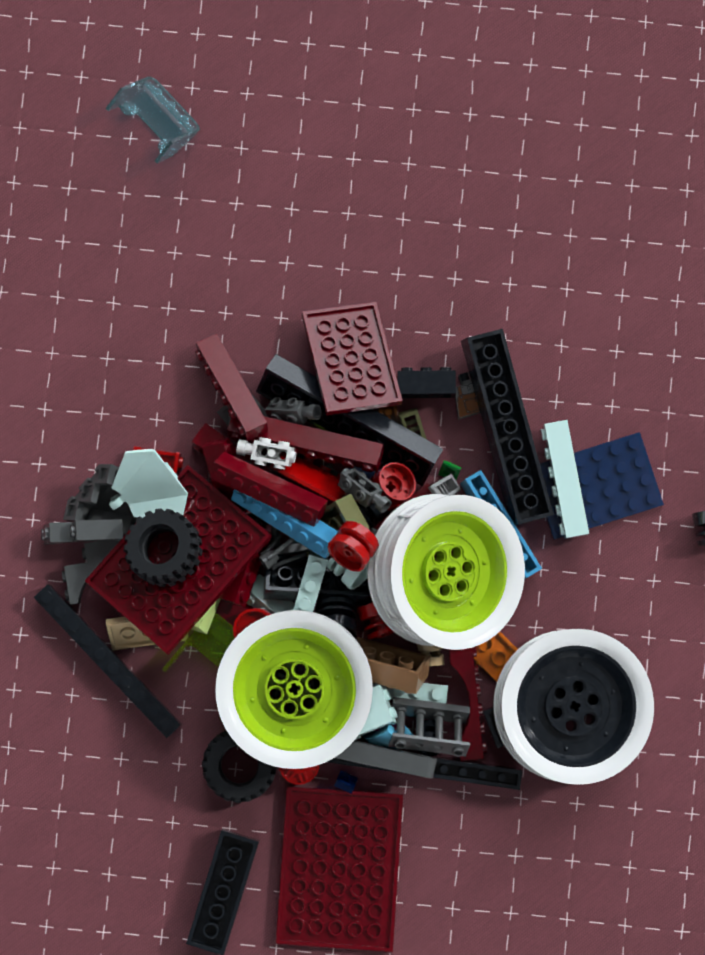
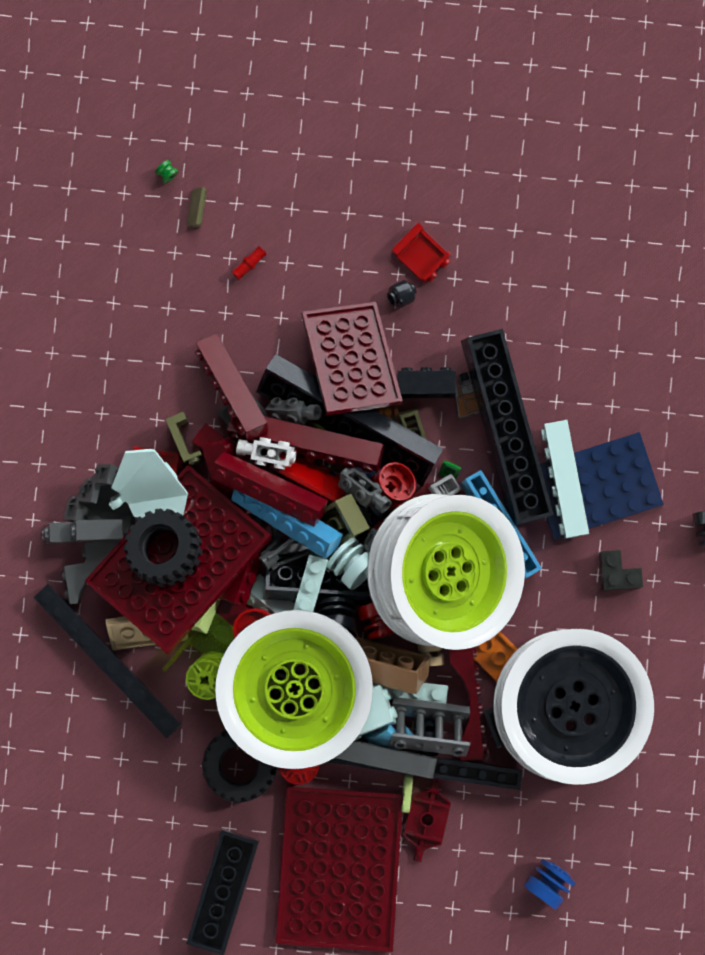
(159, 112): clear light blue windscreen -> none
(166, 171): none -> green wheel
(174, 423): none -> olive panel
(196, 207): none -> olive slope
(196, 675): none -> lime wheel
(248, 263): none -> red pin
(346, 782): clear blue tile -> none
(353, 546): red wheel -> none
(401, 294): none -> black head
(407, 791): none -> yellowish green tile
(421, 254): none -> red panel
(423, 835): none -> dark red plate
(549, 884): none -> blue wheel
(613, 575): none -> pearl dark grey brick

